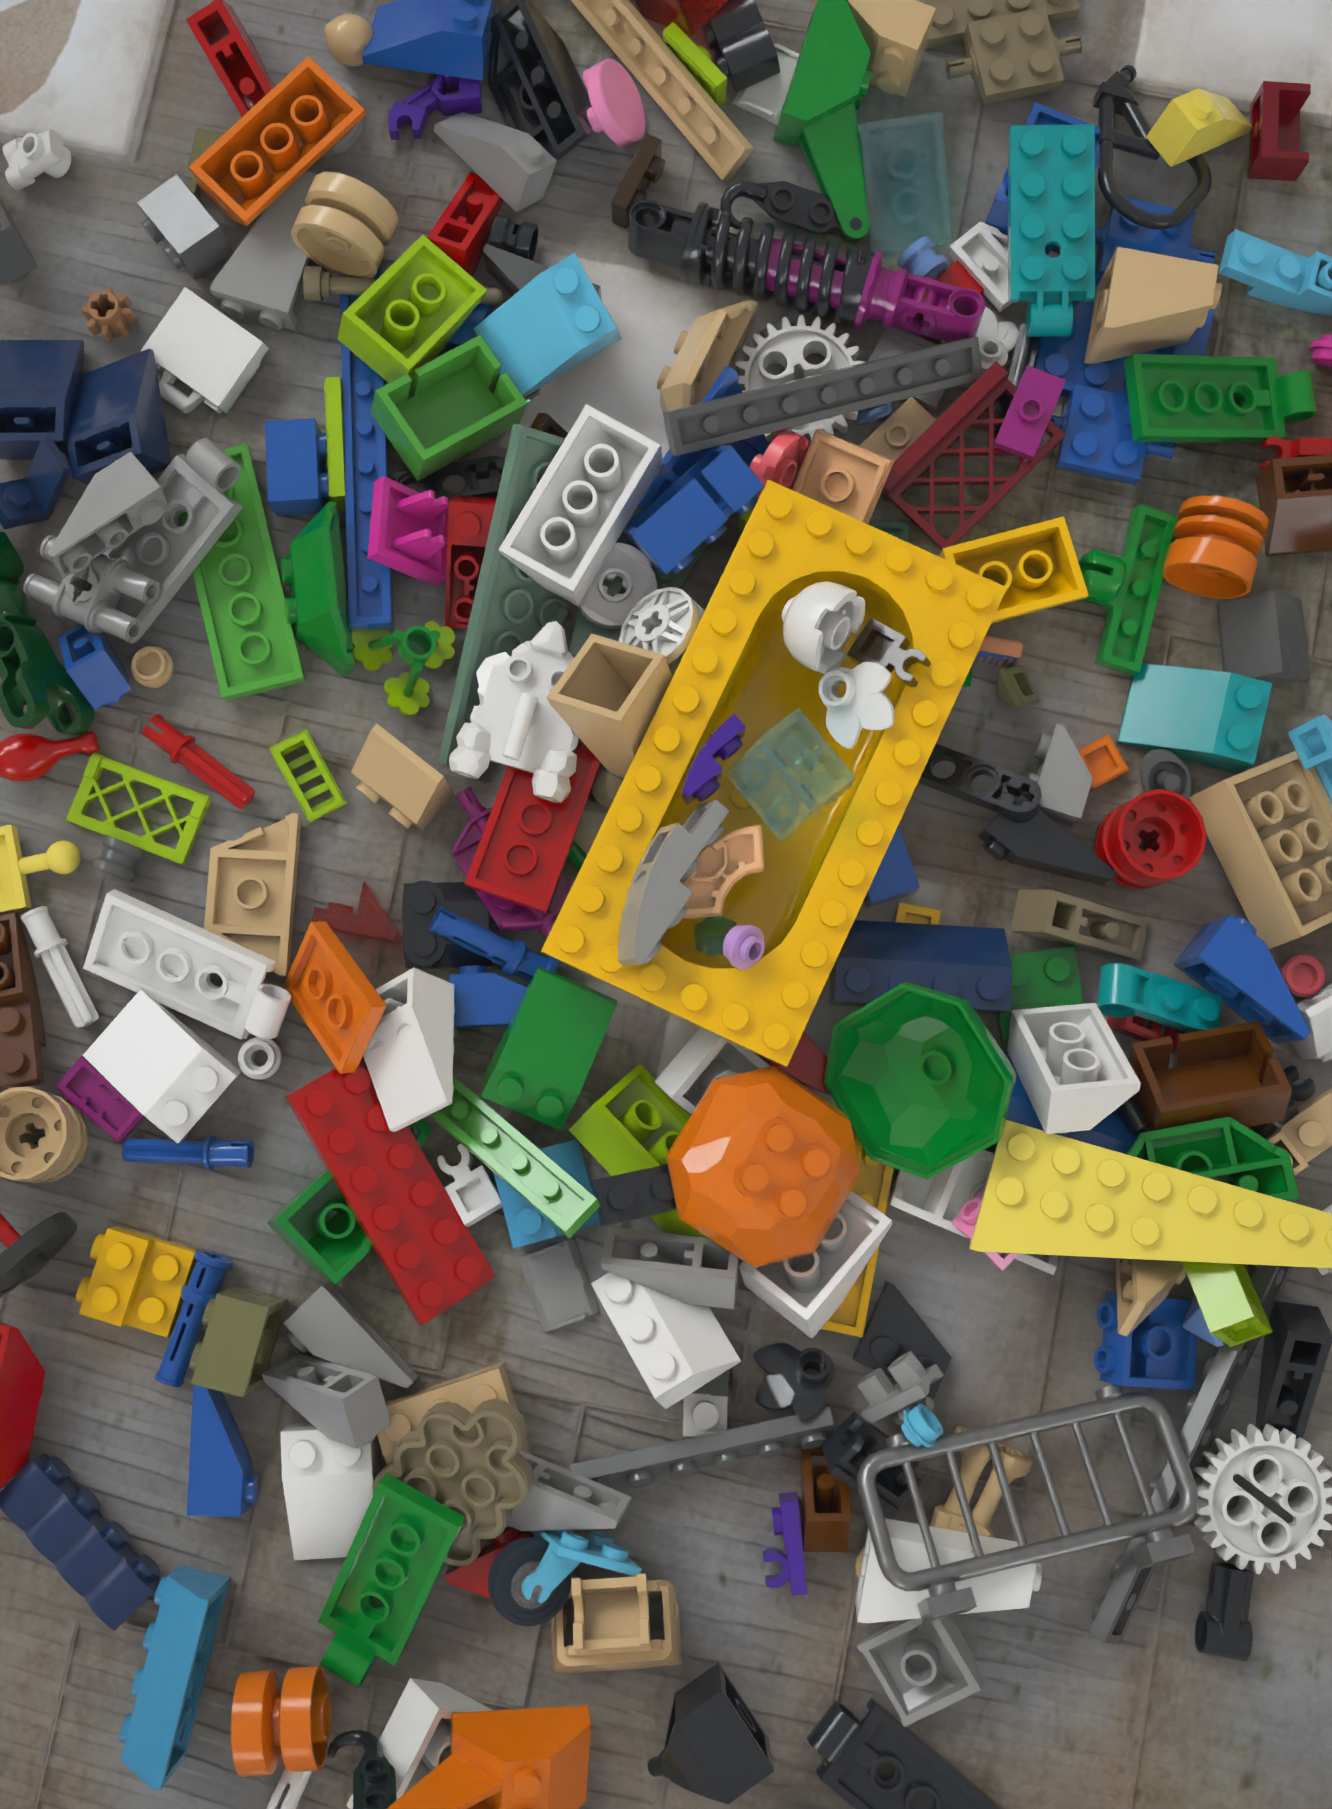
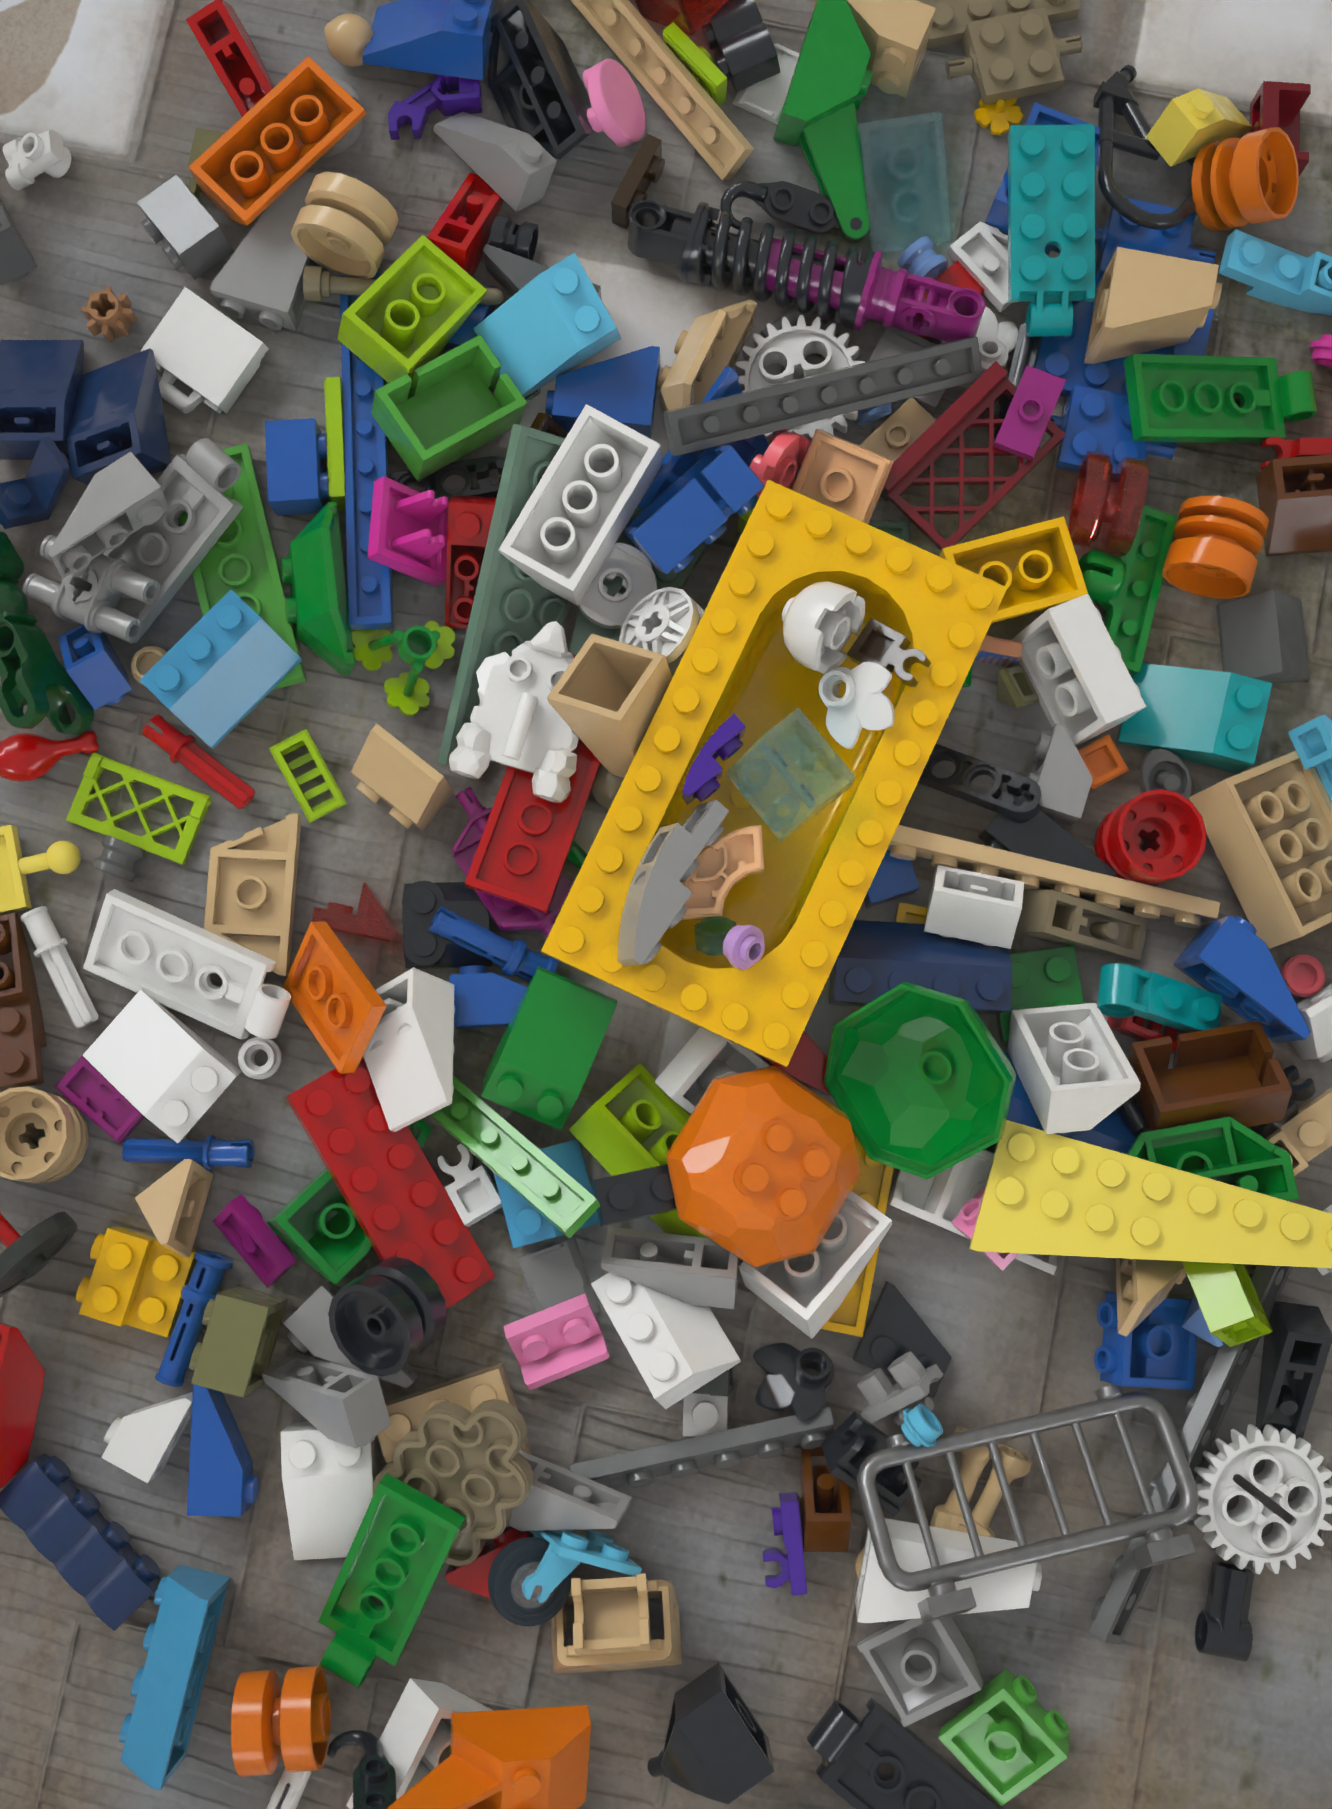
(147, 1437): none -> white slope
(176, 1205): none -> tan slope
(221, 669): none -> dark azure slope
(254, 1240): none -> magenta plate
(387, 1316): none -> black wheel
(557, 1341): none -> bright pink bracket
(617, 387): none -> blue slope
(974, 906): none -> white slope
(998, 115): none -> yellow plant
(1007, 1737): none -> bright green plate
(1034, 872): none -> tan plate
(1078, 670): none -> white slope
(1112, 503): none -> clear red wheel
(1245, 180): none -> orange wheel

